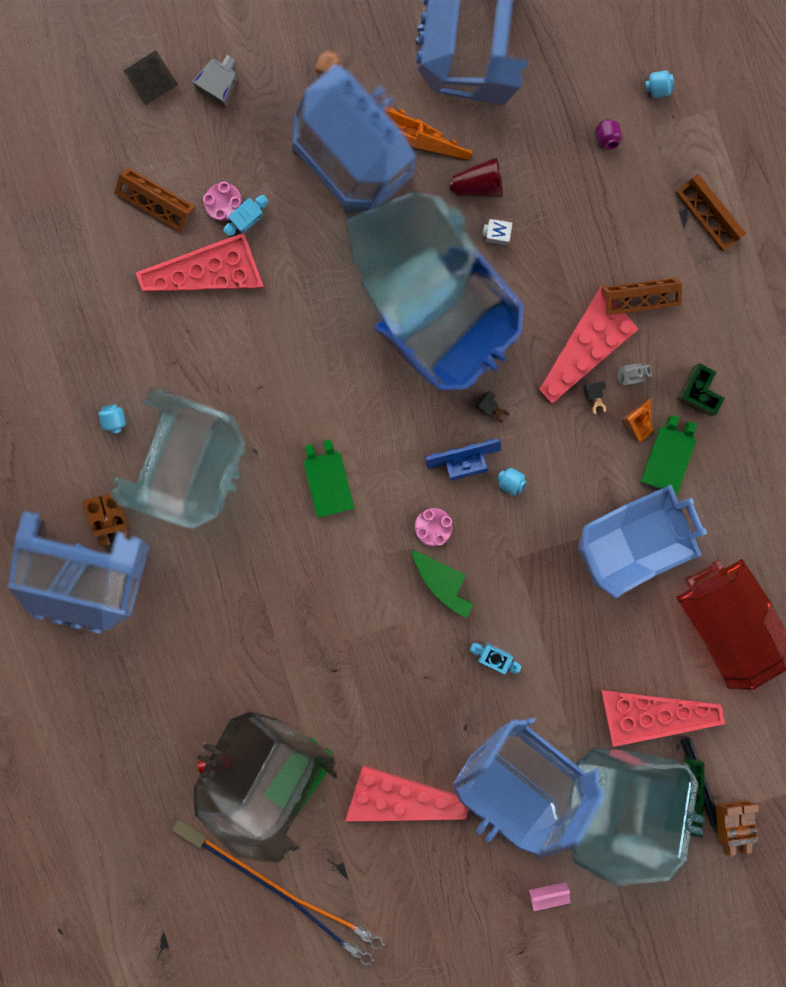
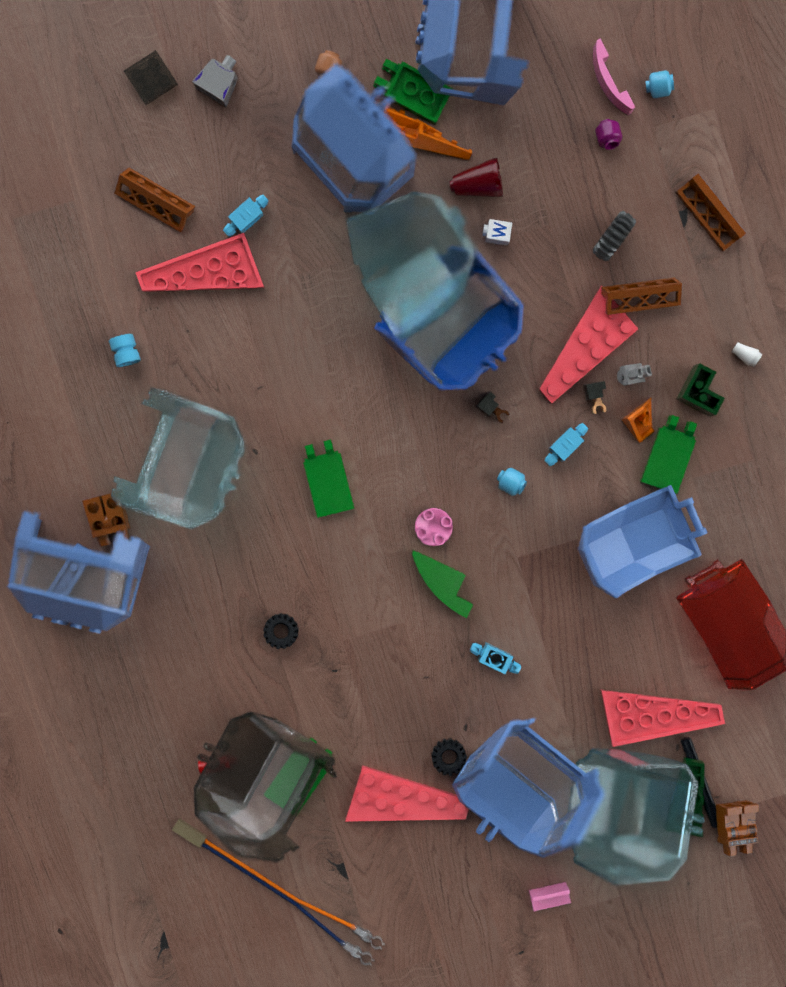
(112, 418): medium azure head -> none
(125, 354): none -> medium azure wheel
(222, 201): bright pink dish -> none
(281, 642): none -> black tyre
(411, 91): none -> green tile
(457, 764): none -> black tyre
(466, 460): blue bracket -> none
(566, 444): none -> medium azure piece
(614, 236): none -> dark grey gear
(620, 100): none -> bright pink slope
(747, 354): none -> white cone

